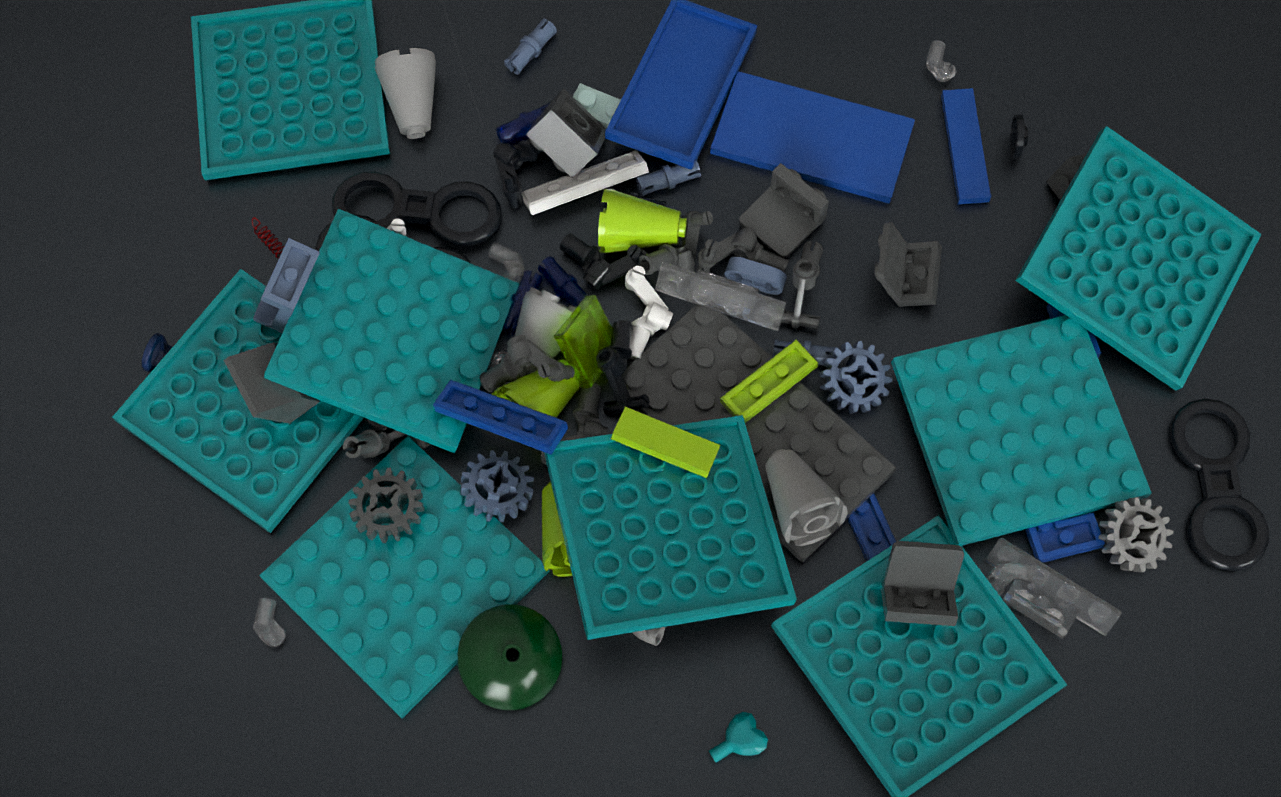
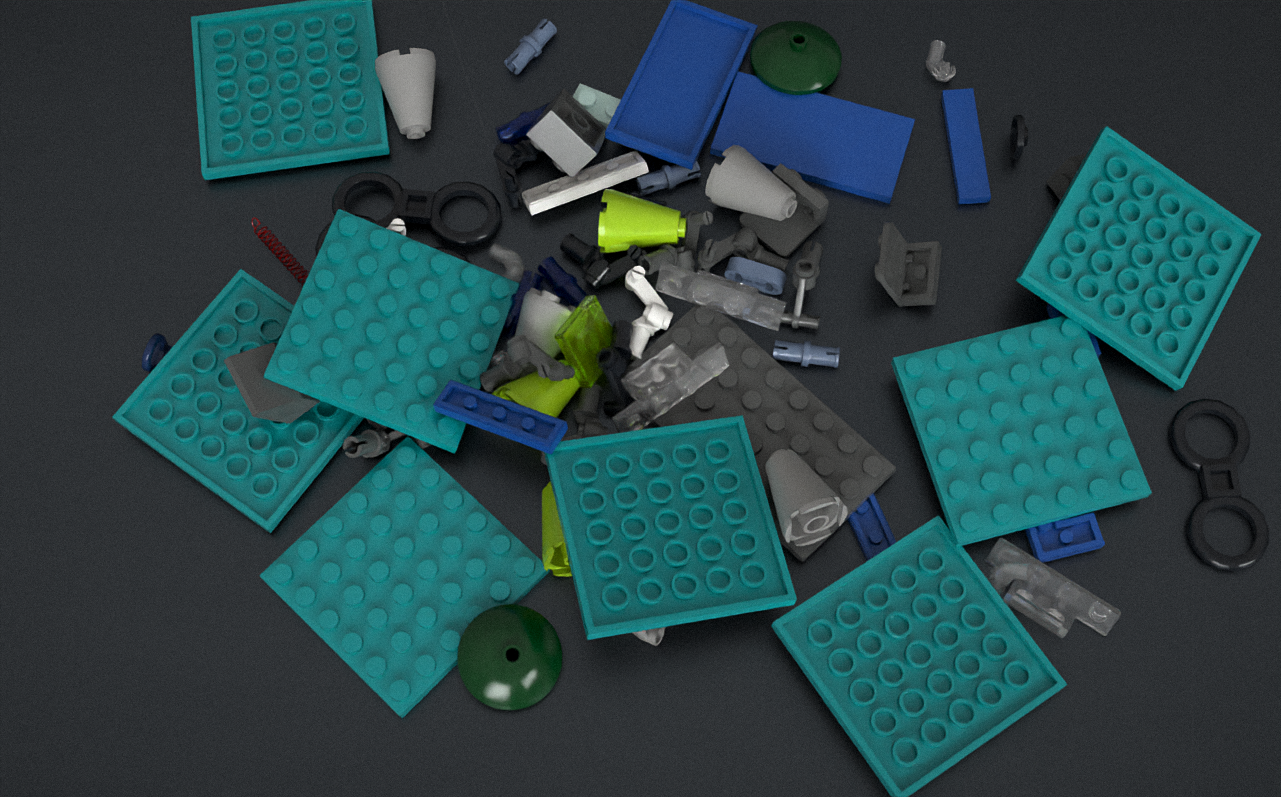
(265, 626): clear arm -> none
(285, 285): sand blue panel -> none
(377, 514): dark grey gear -> none
(513, 491): sand blue gear -> none
(665, 382): none -> clear bracket
(665, 442): lime tile -> none
(741, 738): teal rock -> none
(749, 186): none -> light grey cone
(769, 381): lime tile -> none
(795, 57): none -> dark green dish
(859, 364): sand blue gear -> none
(922, 583): dark grey bracket -> none
(1147, 534): light grey gear -> none

